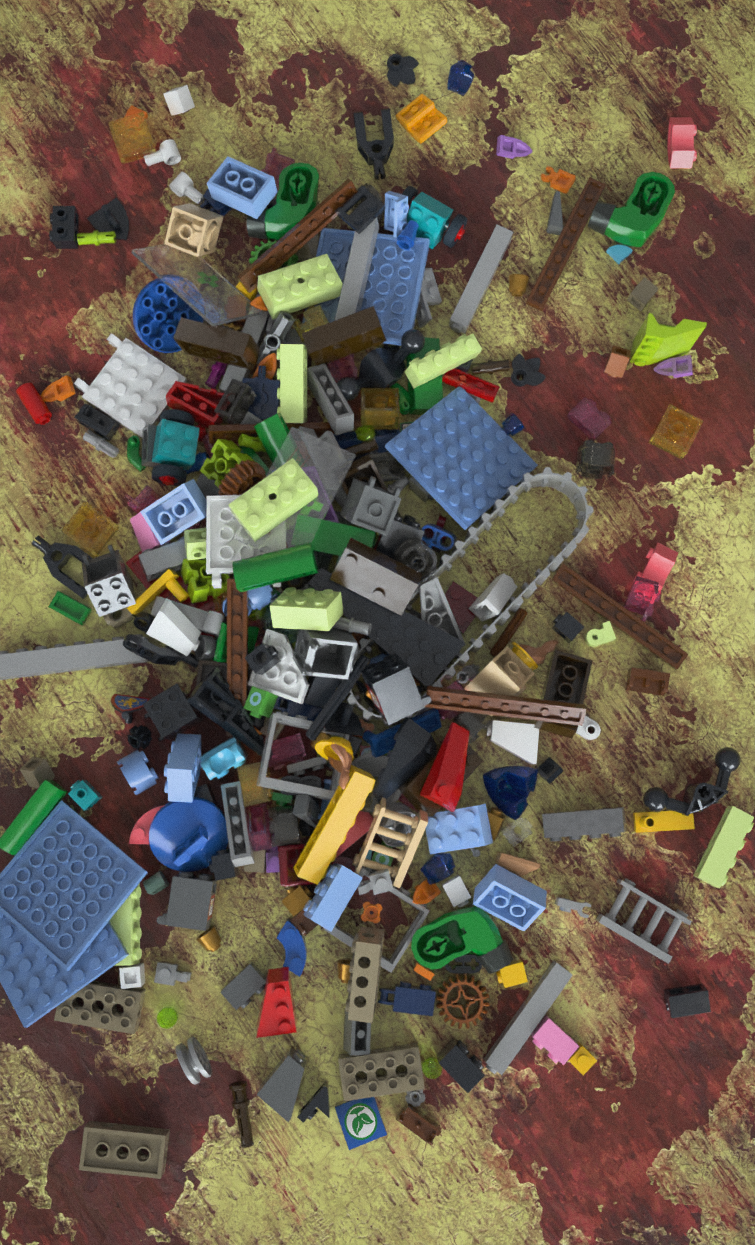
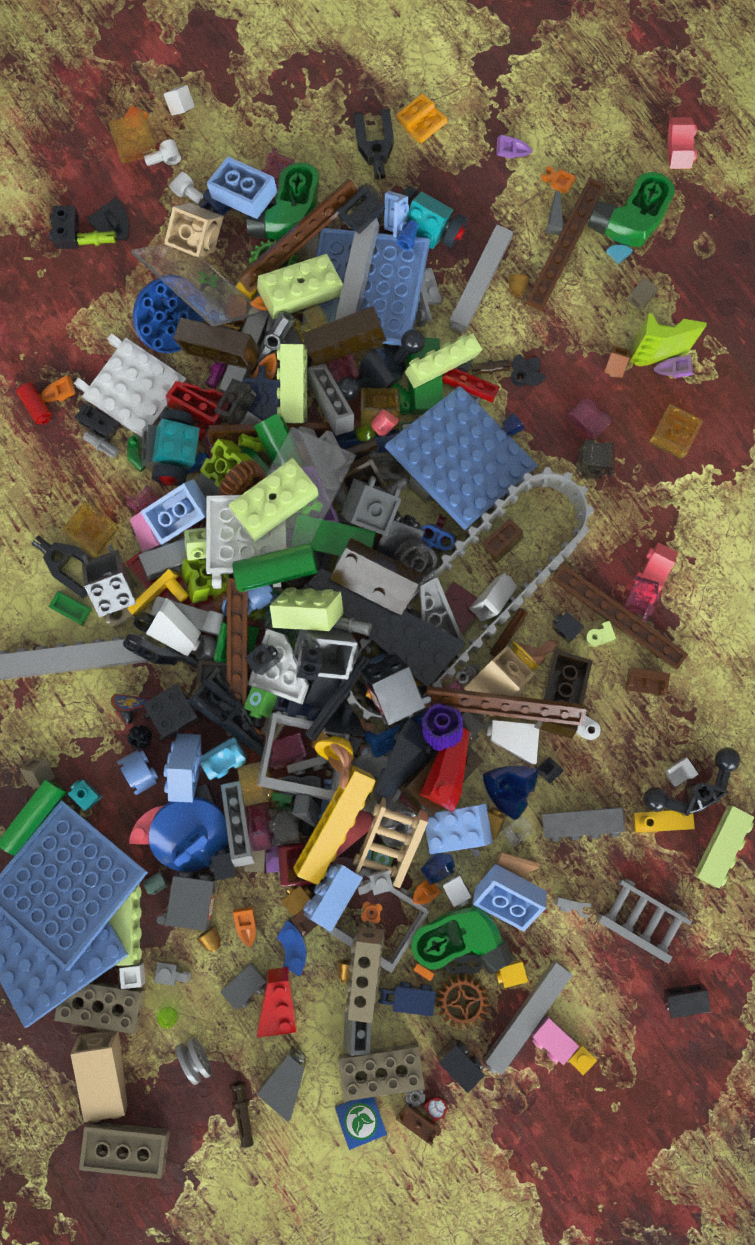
(99, 1075): none -> tan slope
(245, 924): none -> orange plate
(309, 663): none -> black brick
(318, 1100): black slope -> none
(384, 423): none -> coral brick
(403, 71): black plate -> none
(431, 1068): clear neon green tile -> none
(436, 1108): none -> tile
(442, 726): none -> dark purple brick
(460, 77): clear blue hair -> none
(503, 540): none -> reddish brown hinge
(680, 771): none -> white panel

